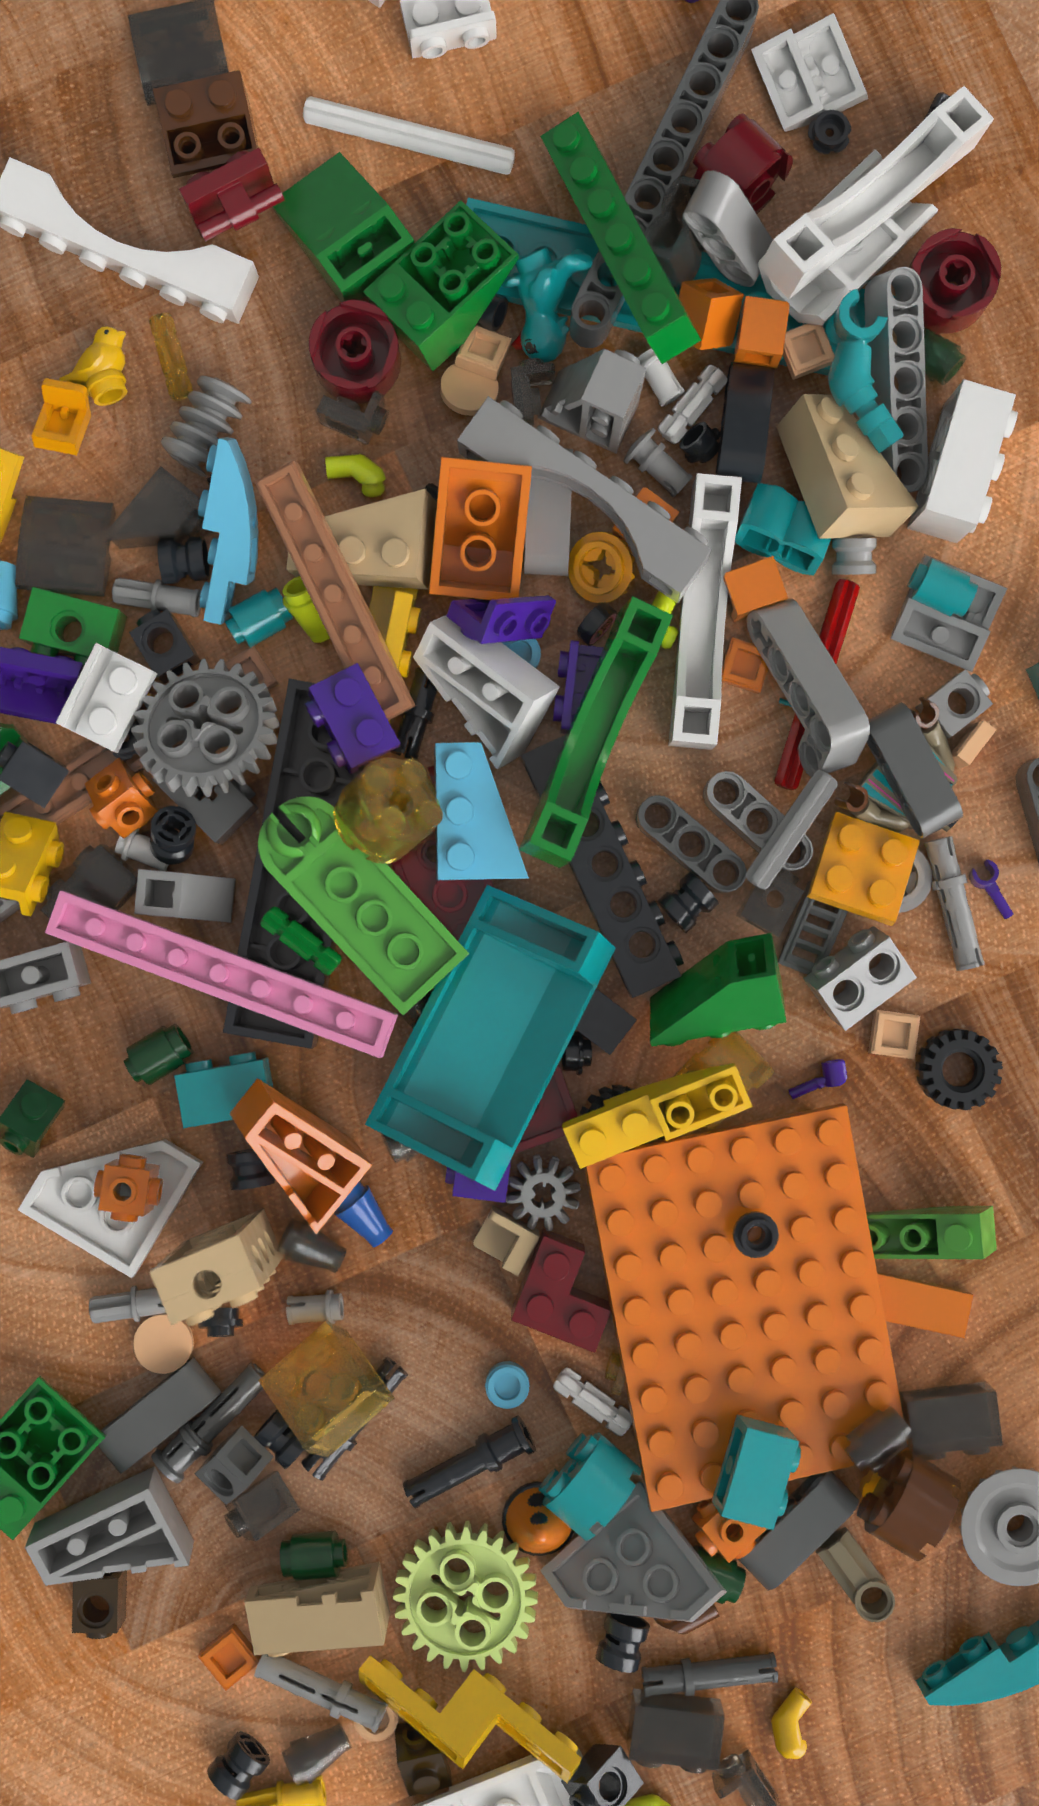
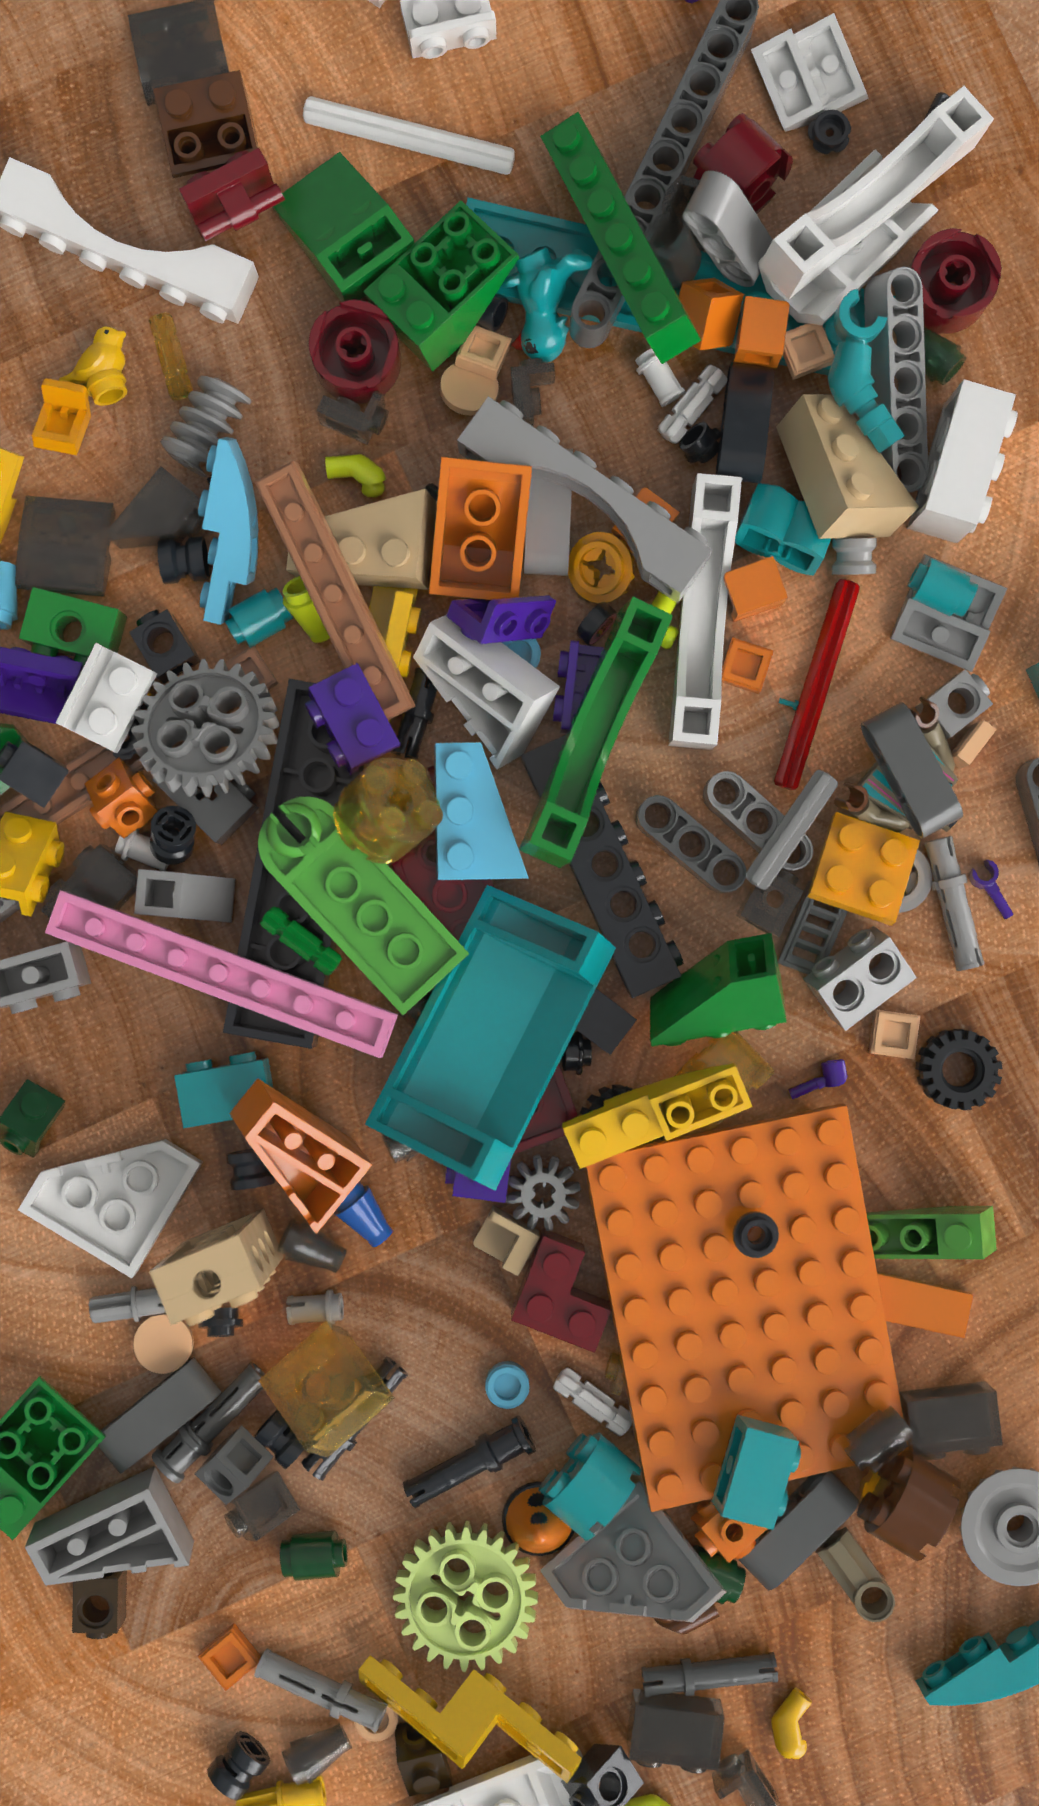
(144, 1185): orange brick -> none
(156, 596): light grey axle -> none
(158, 1054): dark green brick -> none
(319, 1612): tan wedge -> none
(596, 397): light grey wedge -> none
(622, 1642): black wheel -> none
(658, 463): light grey pin -> none
(687, 902): black wheel -> none
(813, 686): light grey beam -> none

